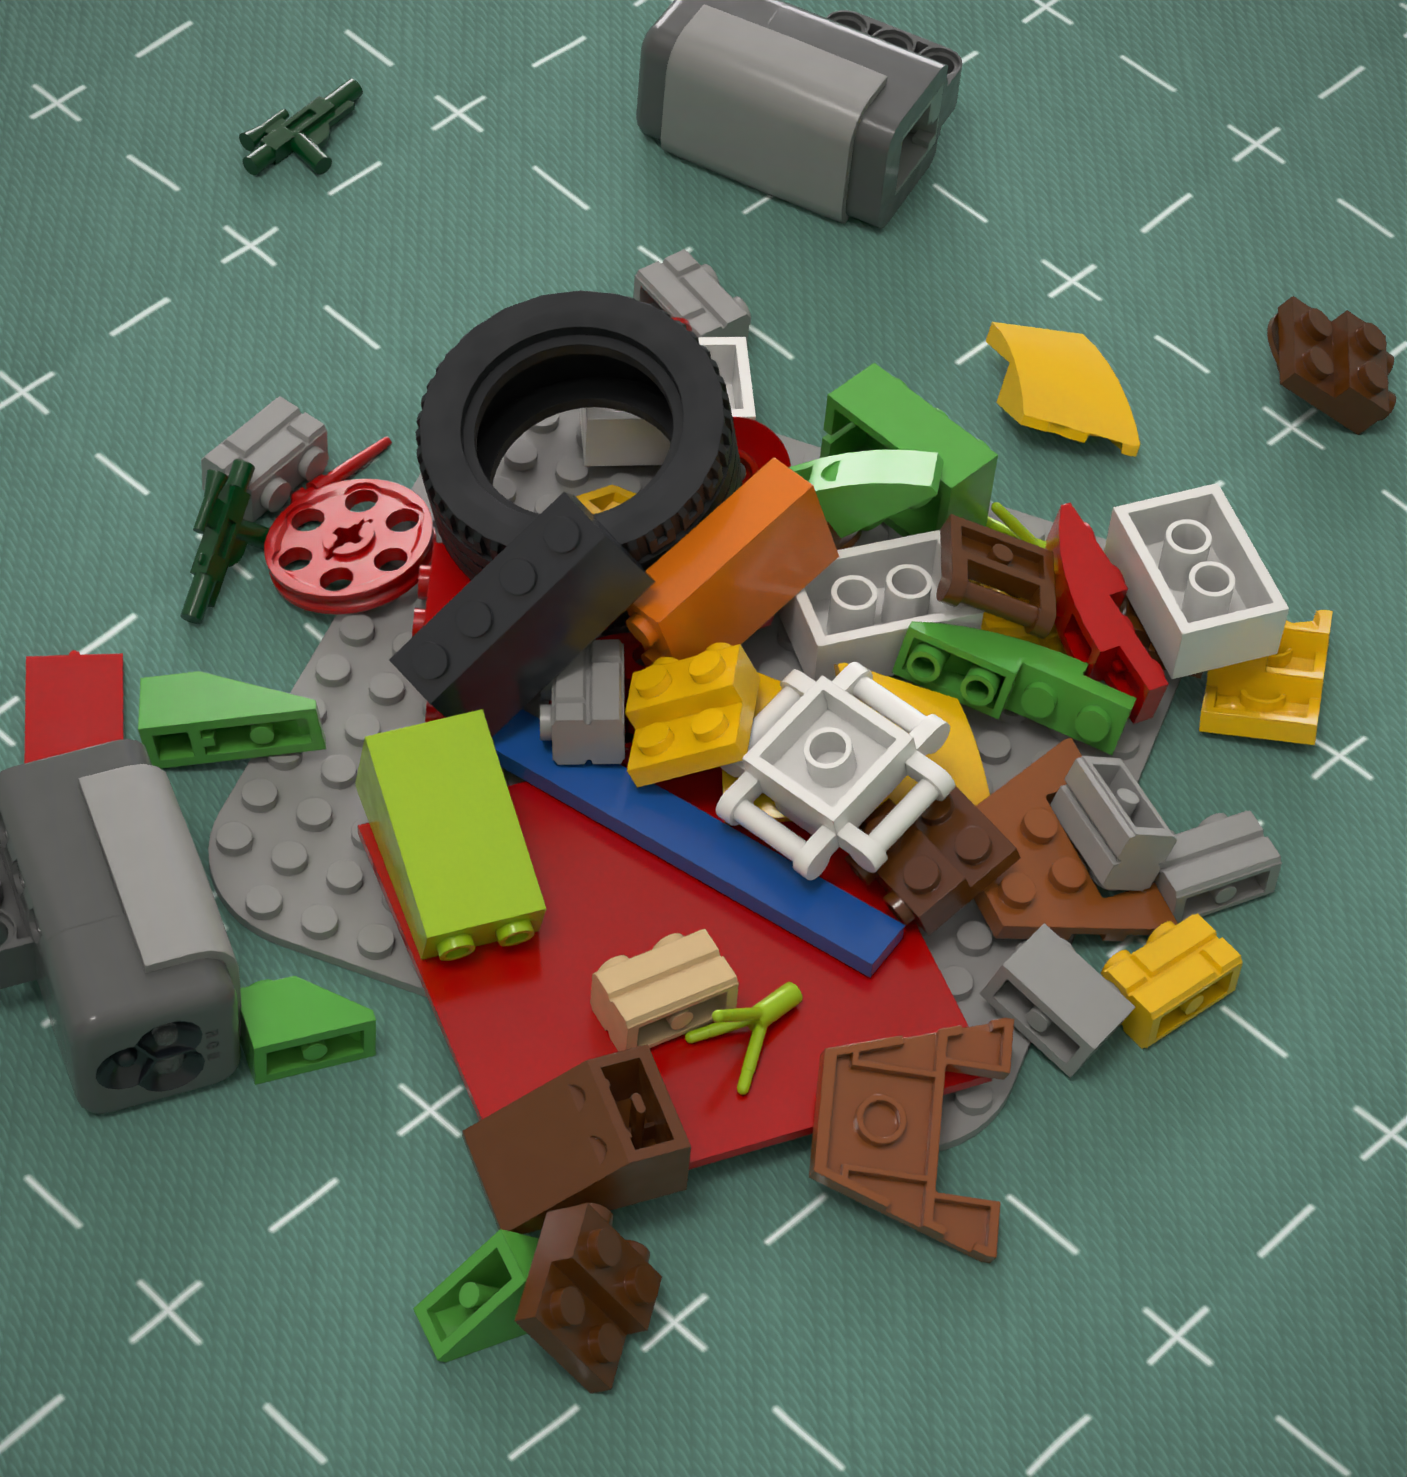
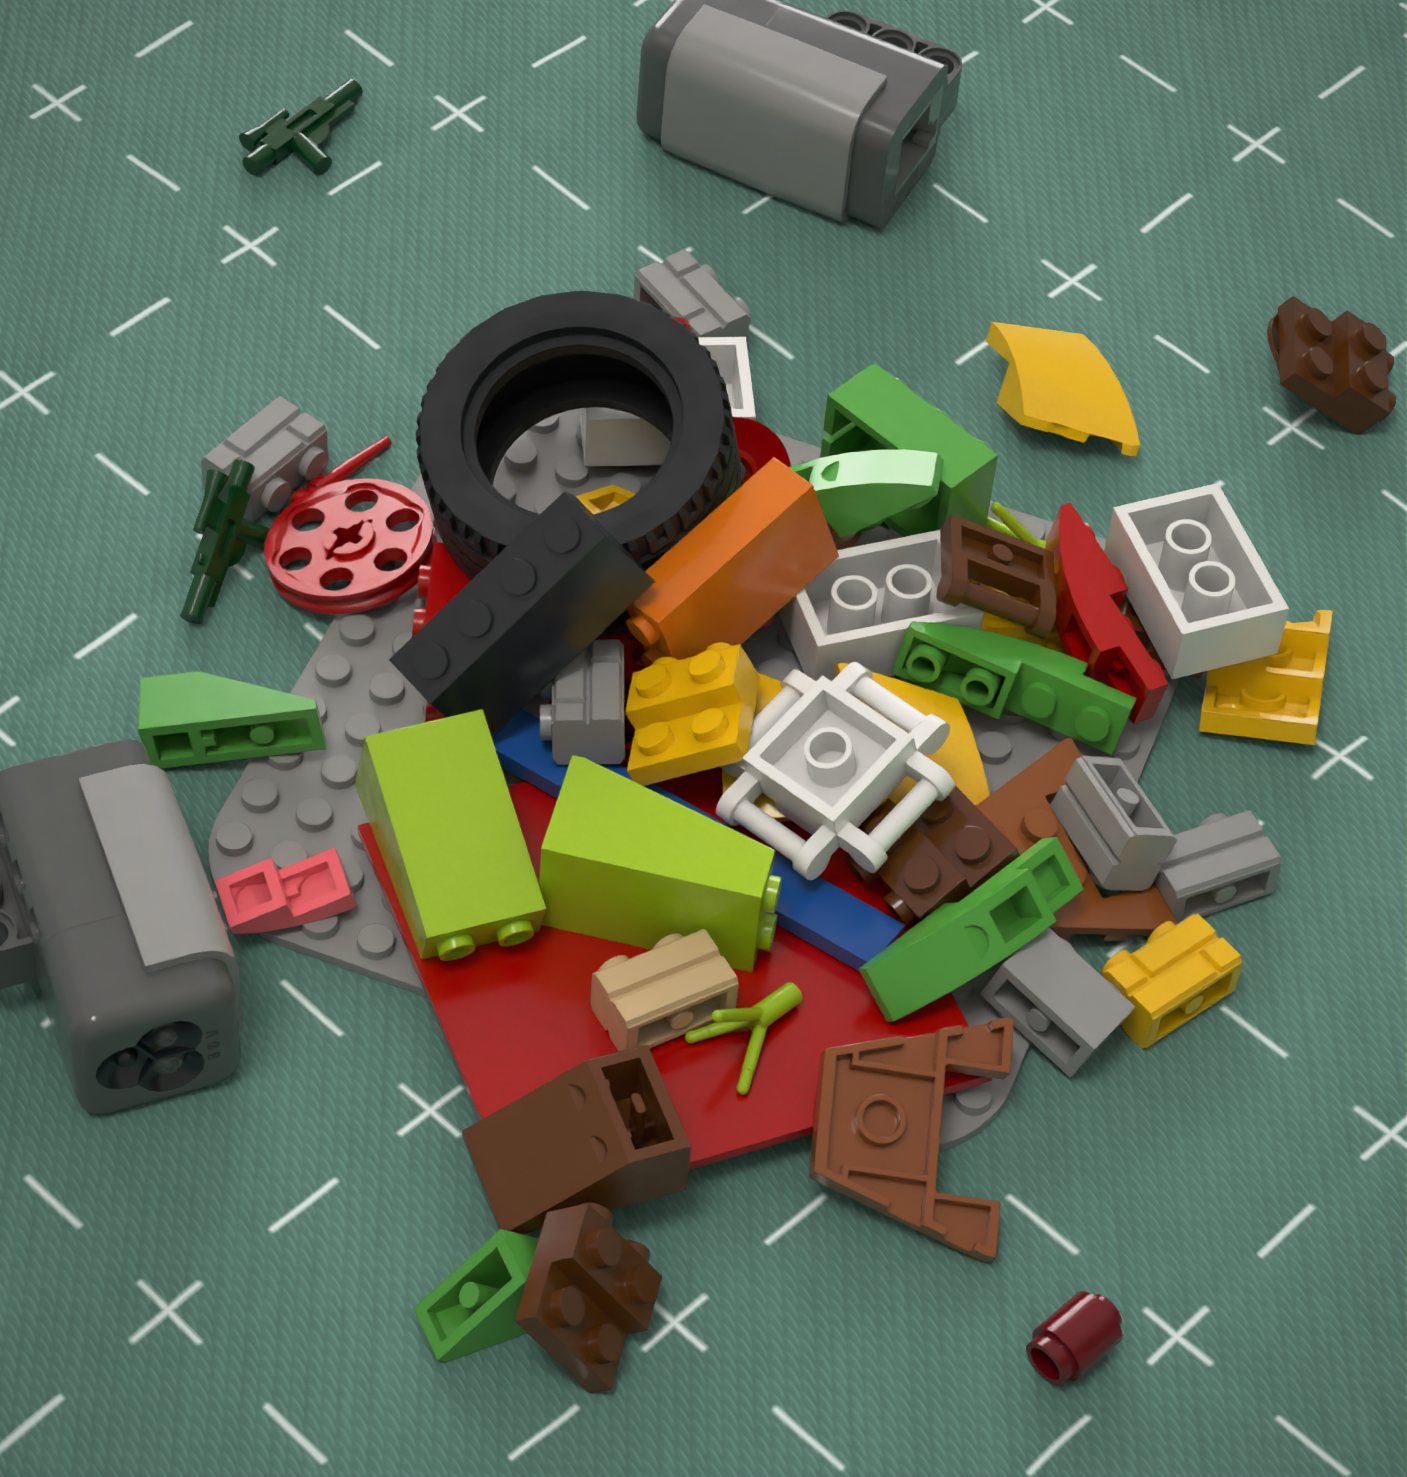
(72, 703): red piece -> none
(276, 899): none -> coral slope
(301, 1028): bright green slope -> none
(646, 867): none -> lime slope
(974, 933): none -> bright green slope
(1075, 1337): none -> dark red brick

